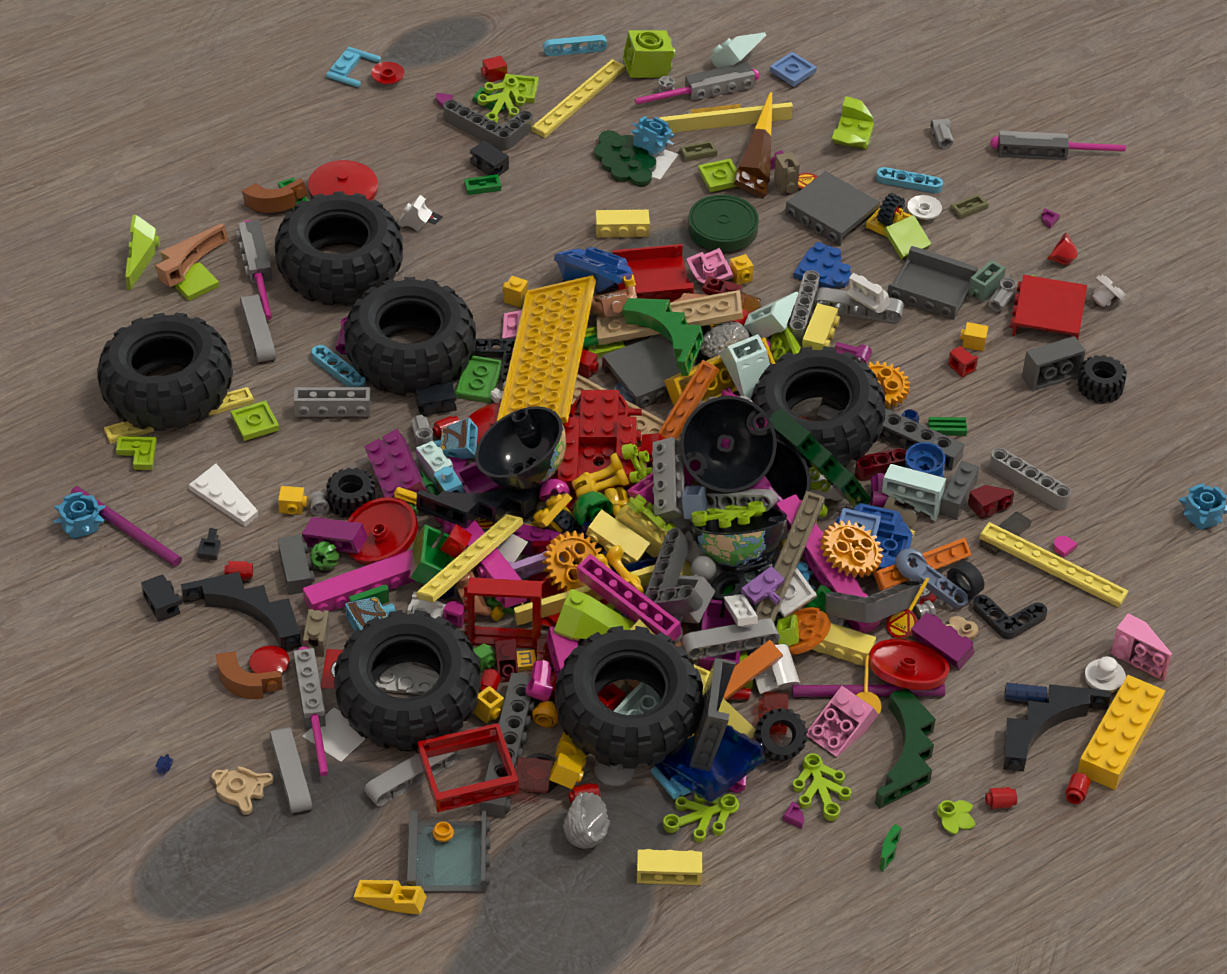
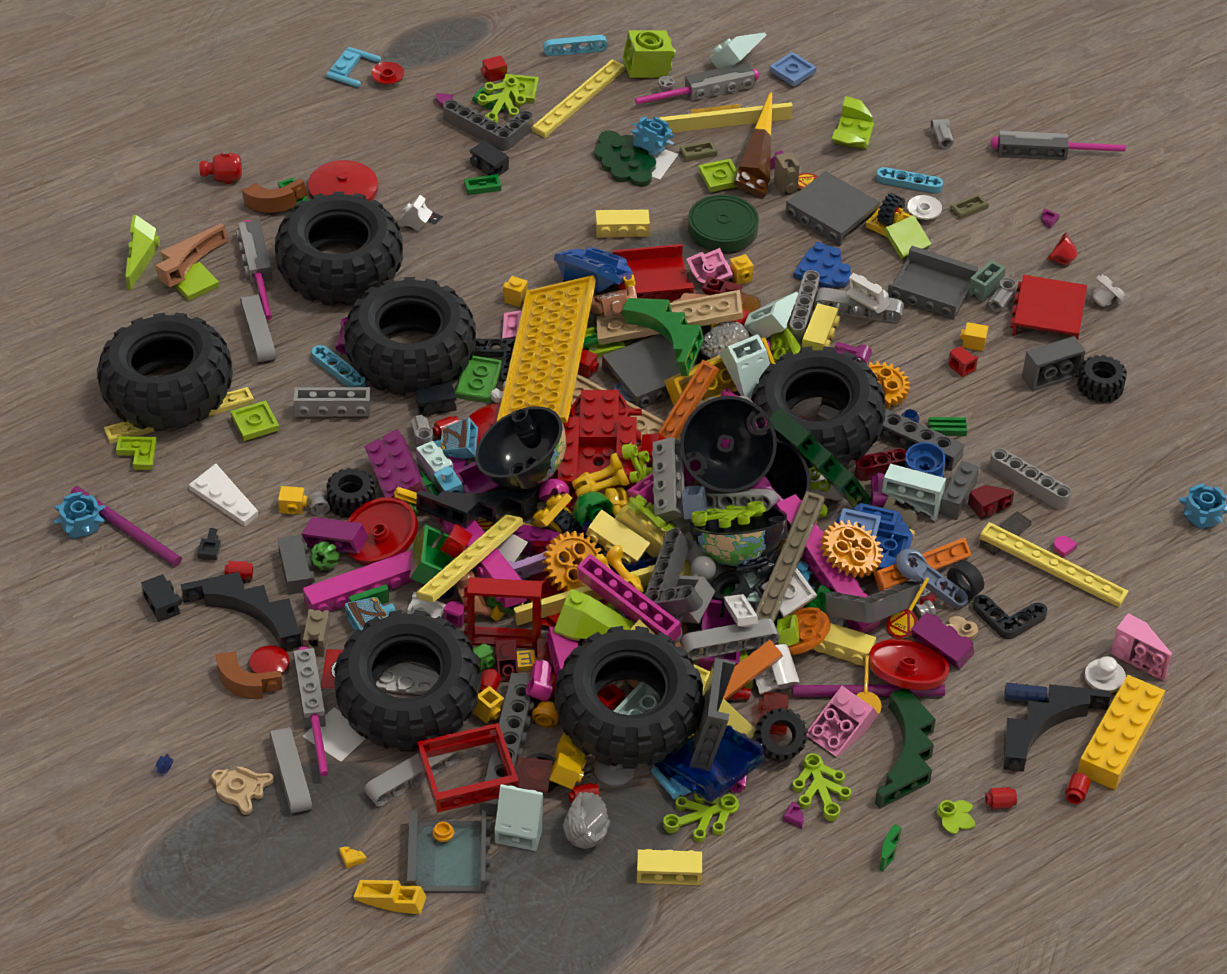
(224, 167): none -> red piece
(352, 857): none -> yellow tile
(519, 817): none -> light aqua slope
(764, 587): medium lavender plate -> none

